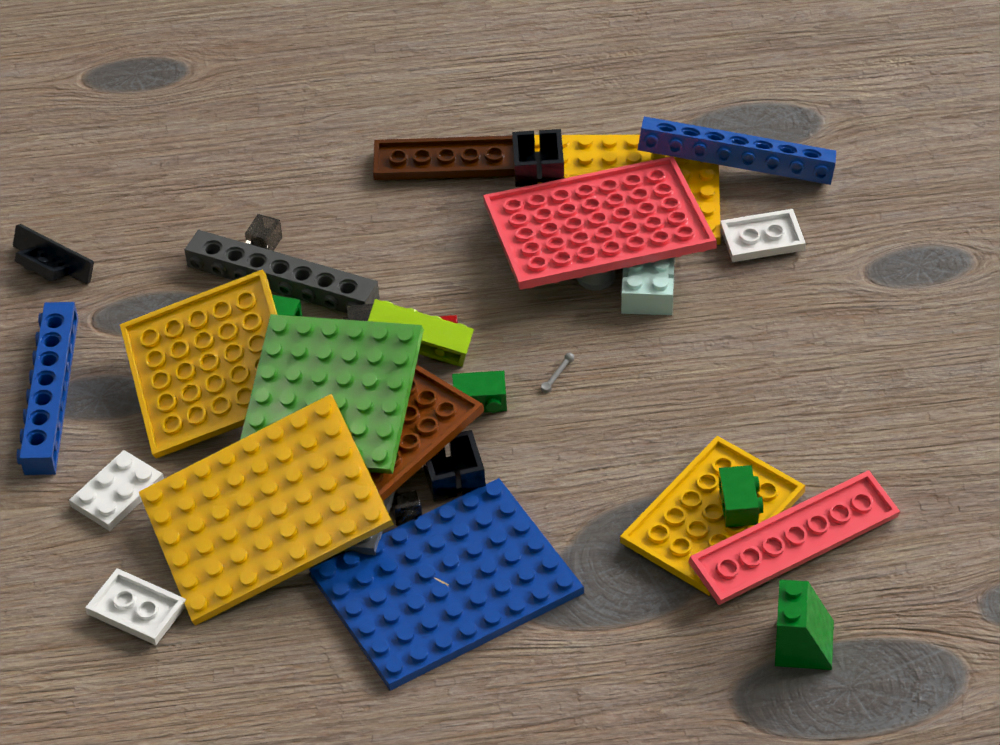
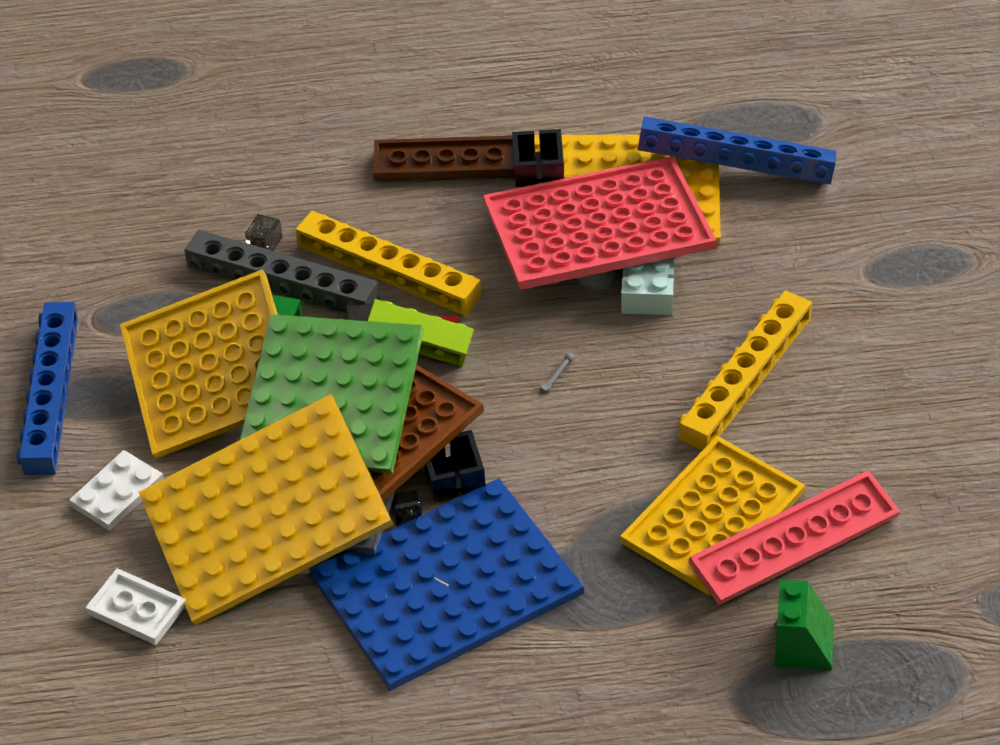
(49, 257): black bracket -> none
(389, 263): none -> yellow brick
(484, 387): green brick -> none
(739, 496): green brick -> none
(745, 370): none -> yellow brick
(762, 235): white plate -> none

